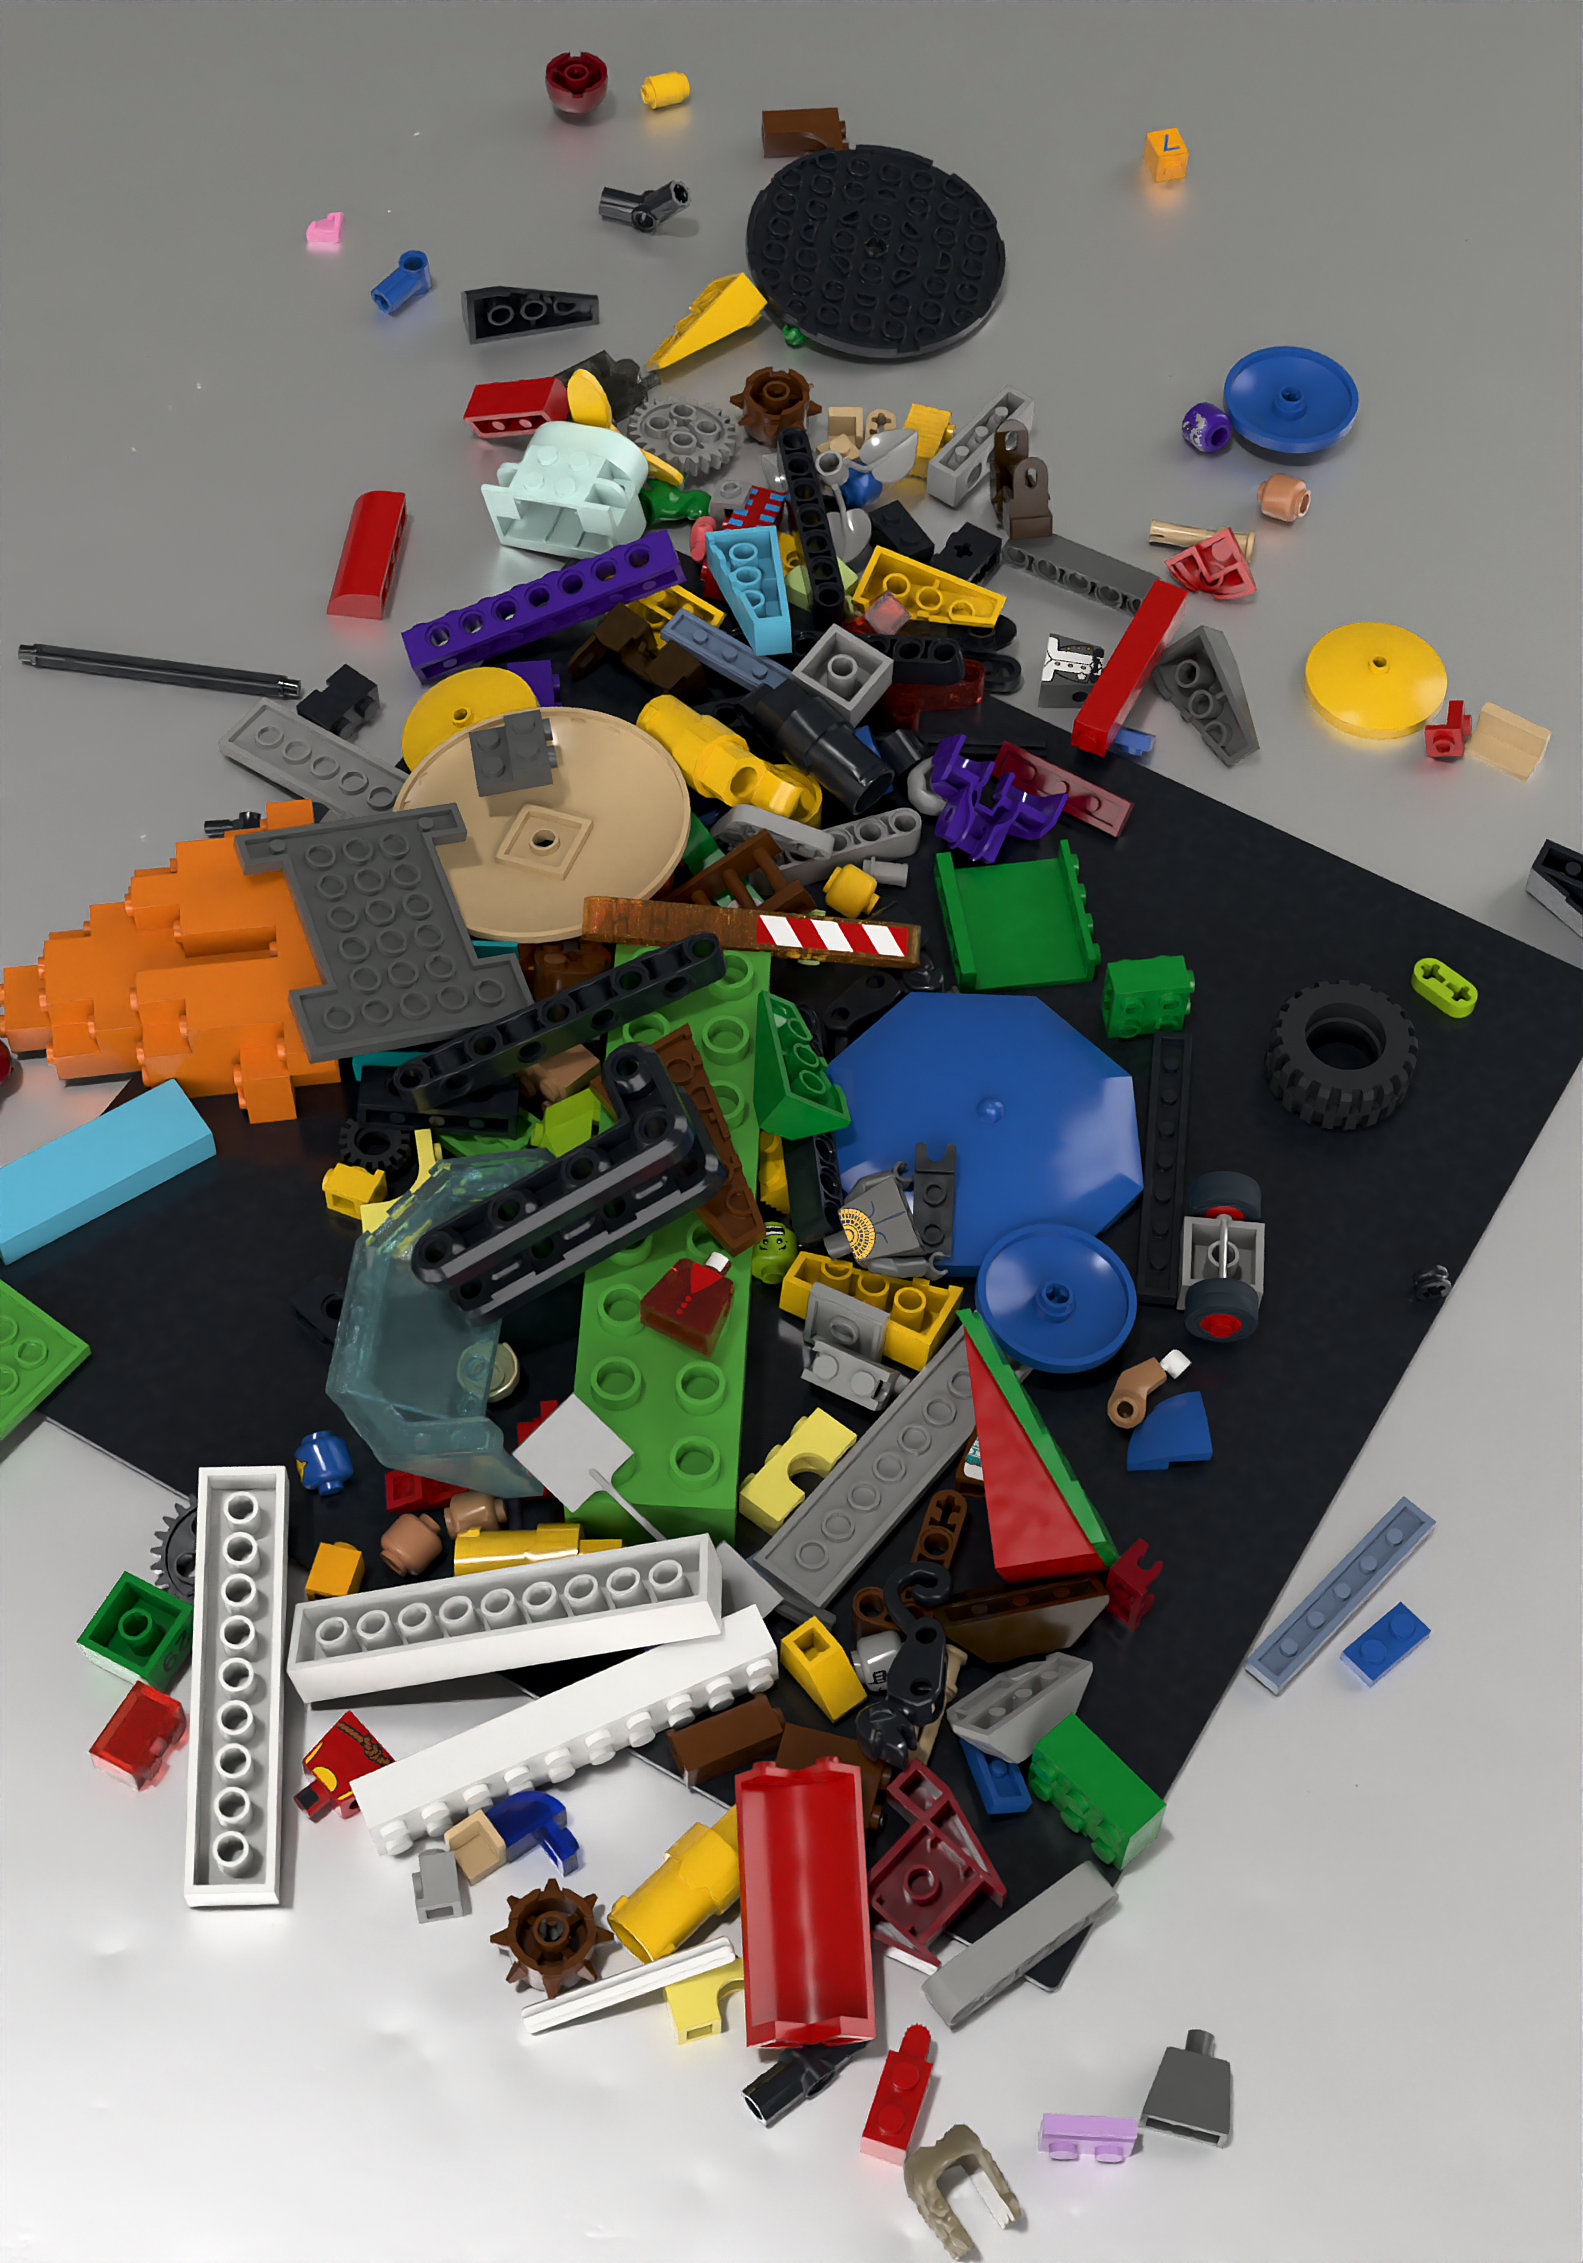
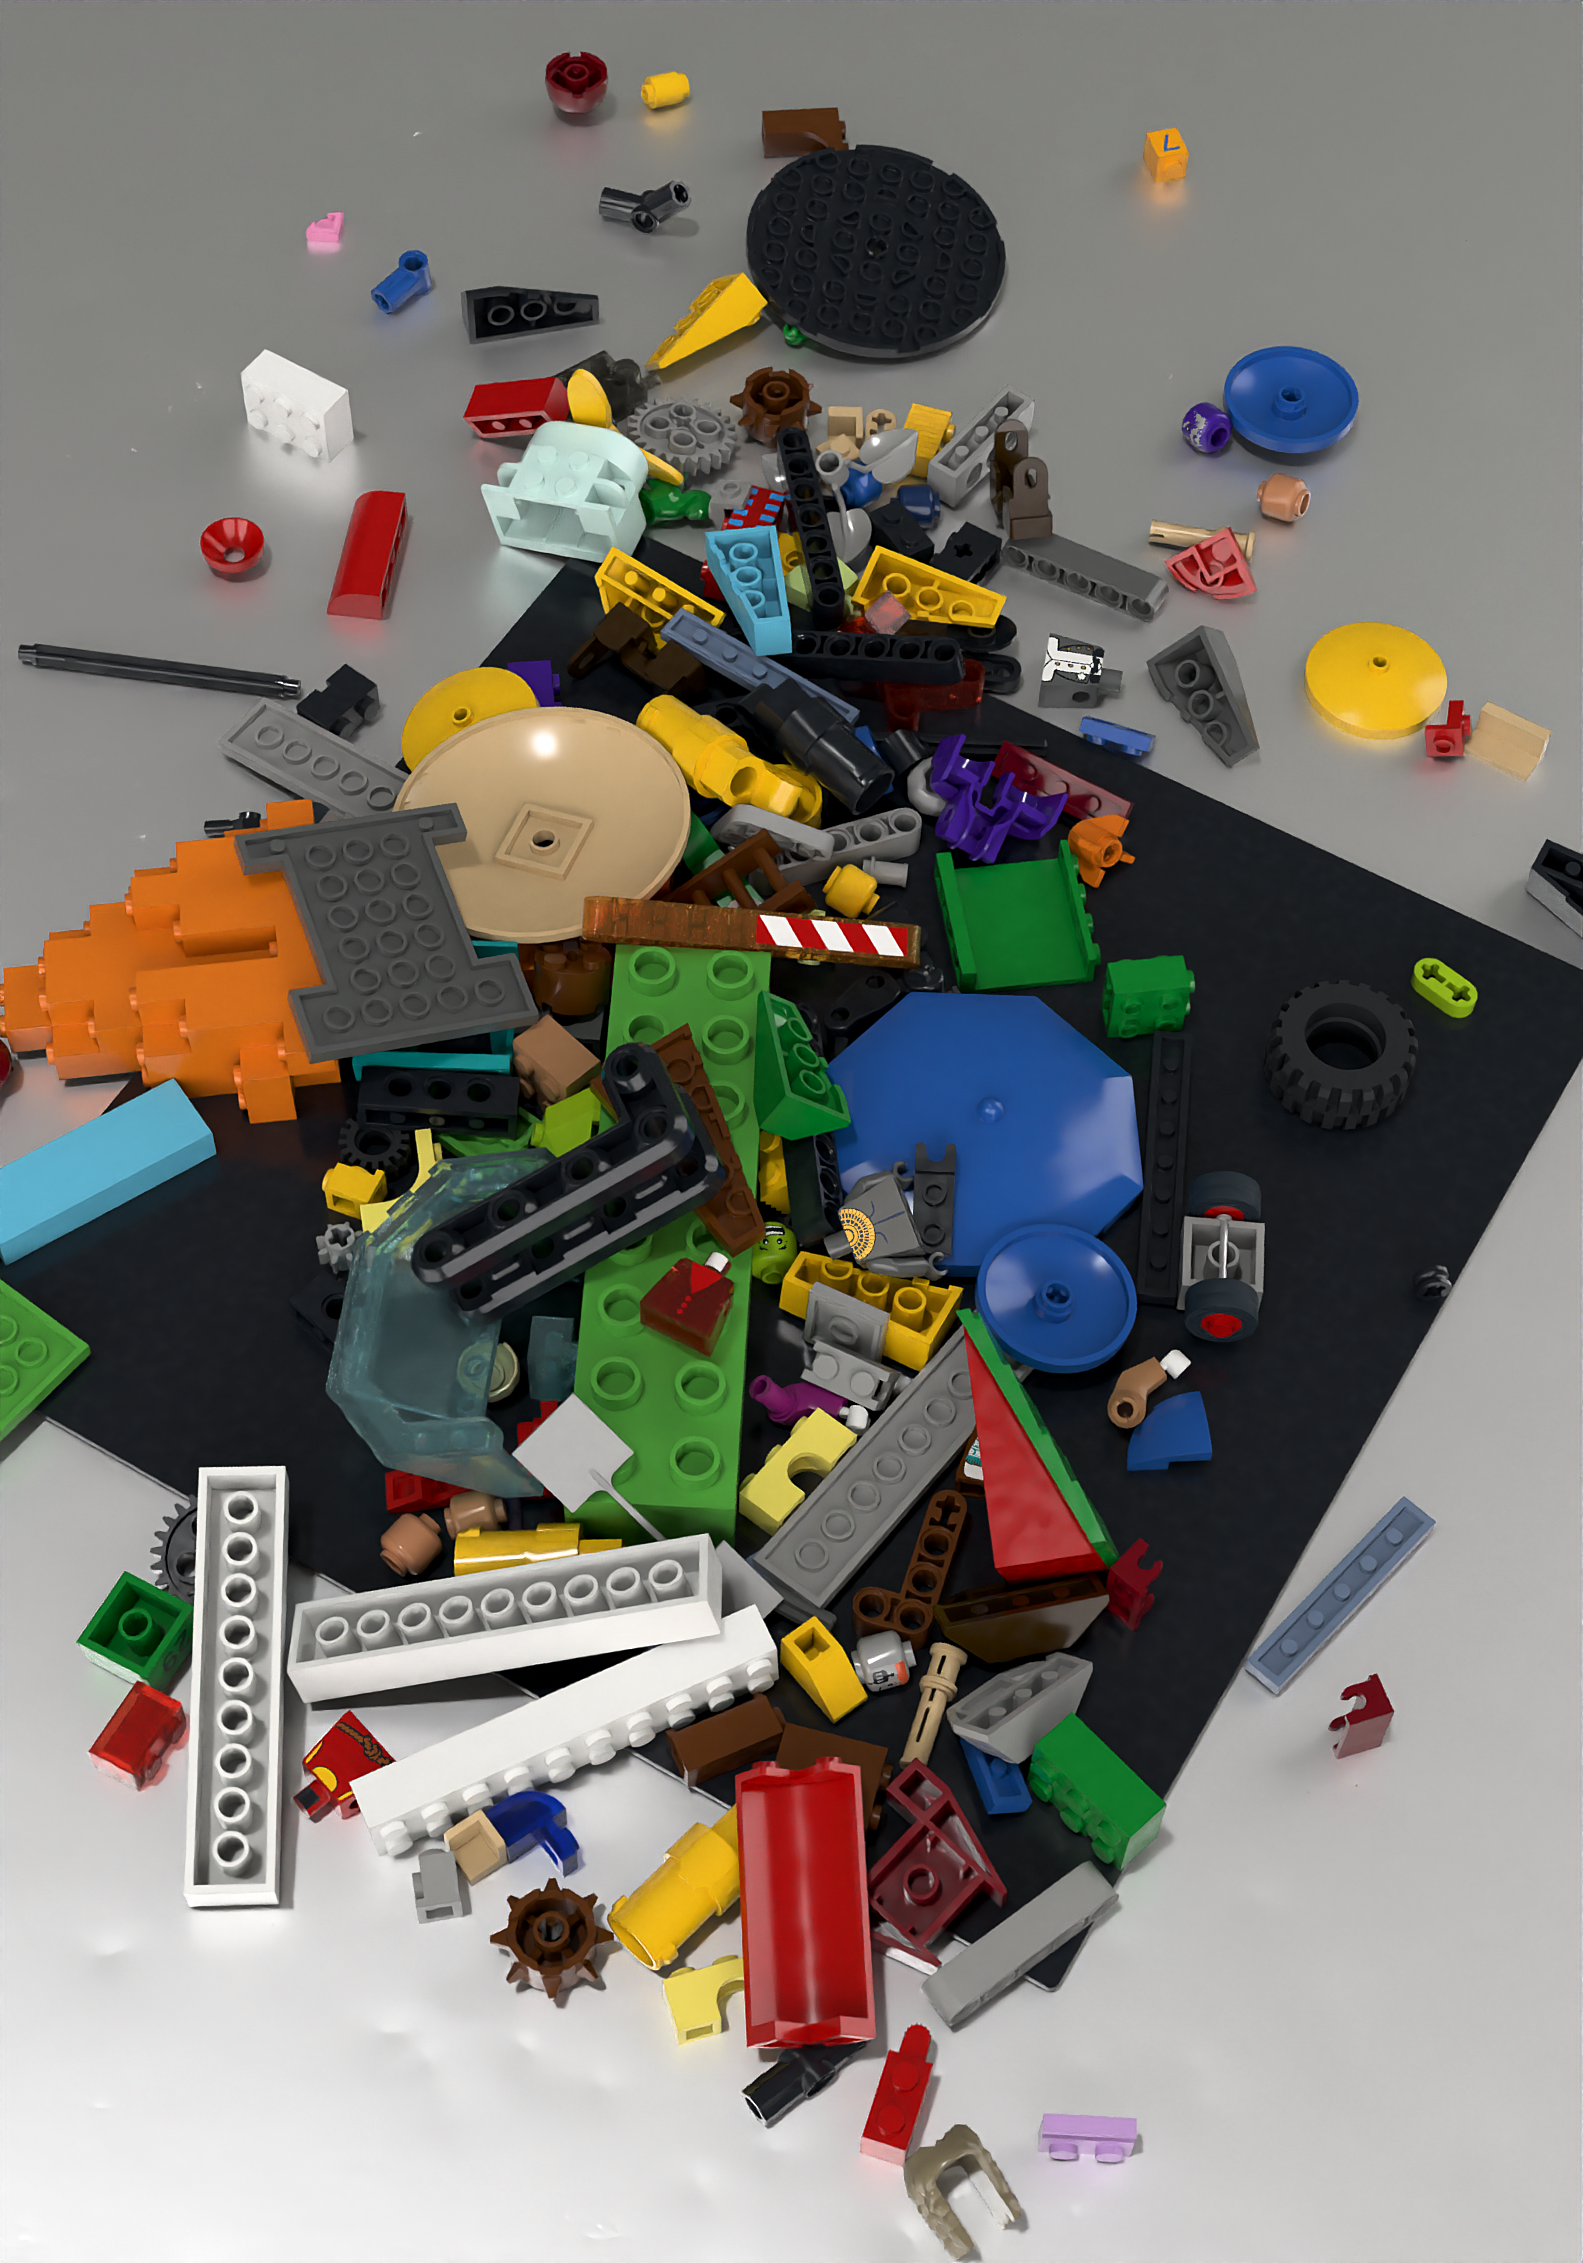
(232, 536): none -> red piece
(297, 405): none -> white piece
(323, 1462): blue head -> none
(335, 1572): light orange brick -> none
(337, 1246): none -> light grey gear
(513, 754): dark grey plate -> none
(552, 1358): none -> clear light blue brick
(560, 612): dark purple brick -> none
(560, 1022): black beam -> none
(628, 1984): white axle -> none
(697, 537): coral piece -> none
(802, 1399): none -> magenta arm
(845, 673): light grey brick -> none
(916, 1673): black animal -> none
(920, 503): none -> dark blue head
(1098, 846): none -> orange brick
(1129, 668): red brick -> none
(1190, 2093): dark grey torso -> none
(1366, 1722): none -> dark red hinge
(1385, 1644): blue plate -> none

